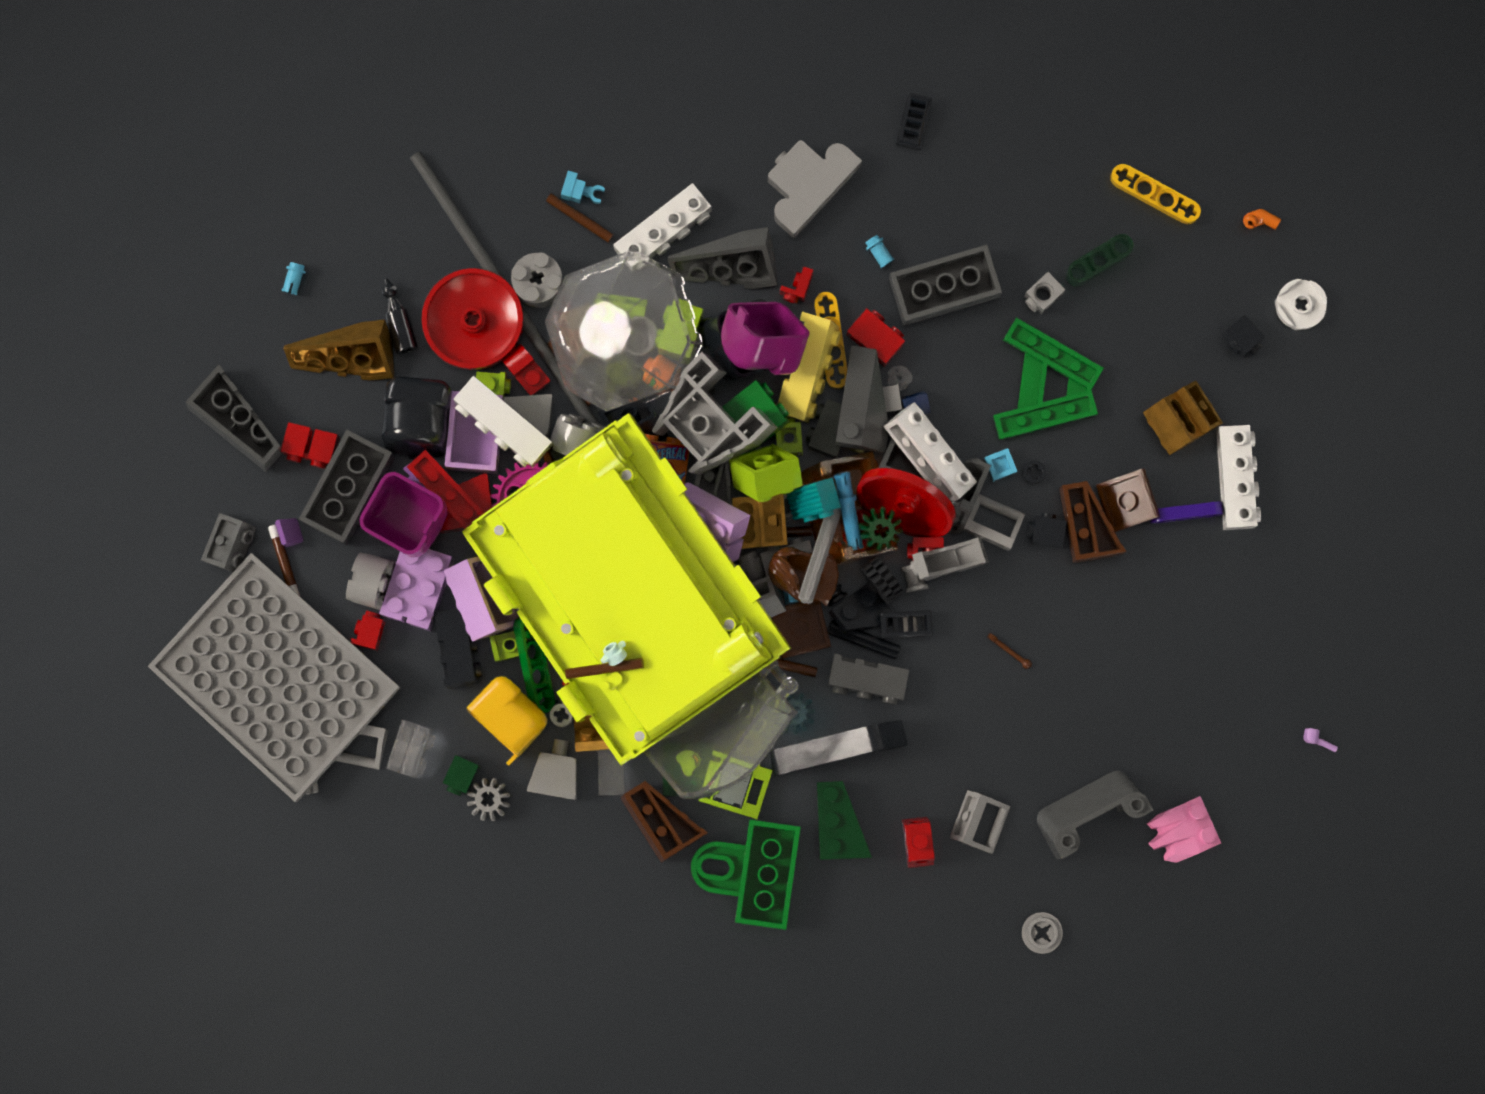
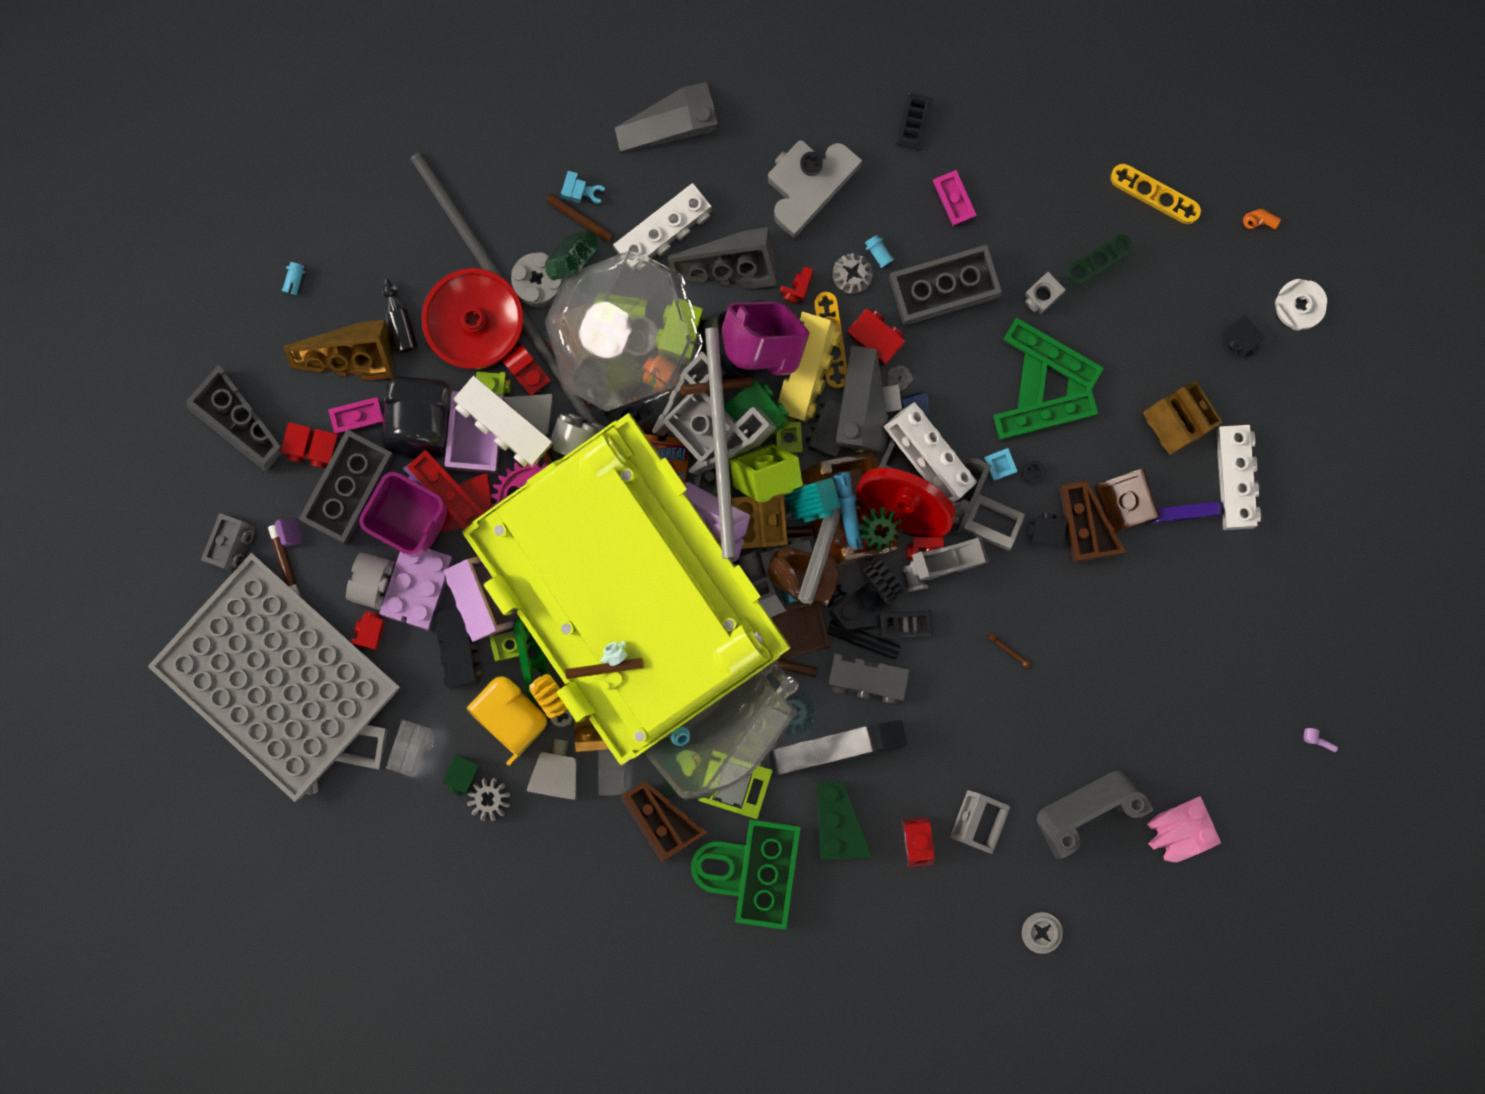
(356, 415): none -> dark pink plate
(544, 692): none -> yellow gear
(571, 254): none -> clear green beam
(675, 117): none -> dark grey wedge
(680, 736): none -> medium azure pin
(720, 443): none -> light grey piece
(726, 384): none -> reddish brown bar
(812, 156): none -> black bush
(855, 284): none -> light grey gear
(954, 198): none -> dark pink plate

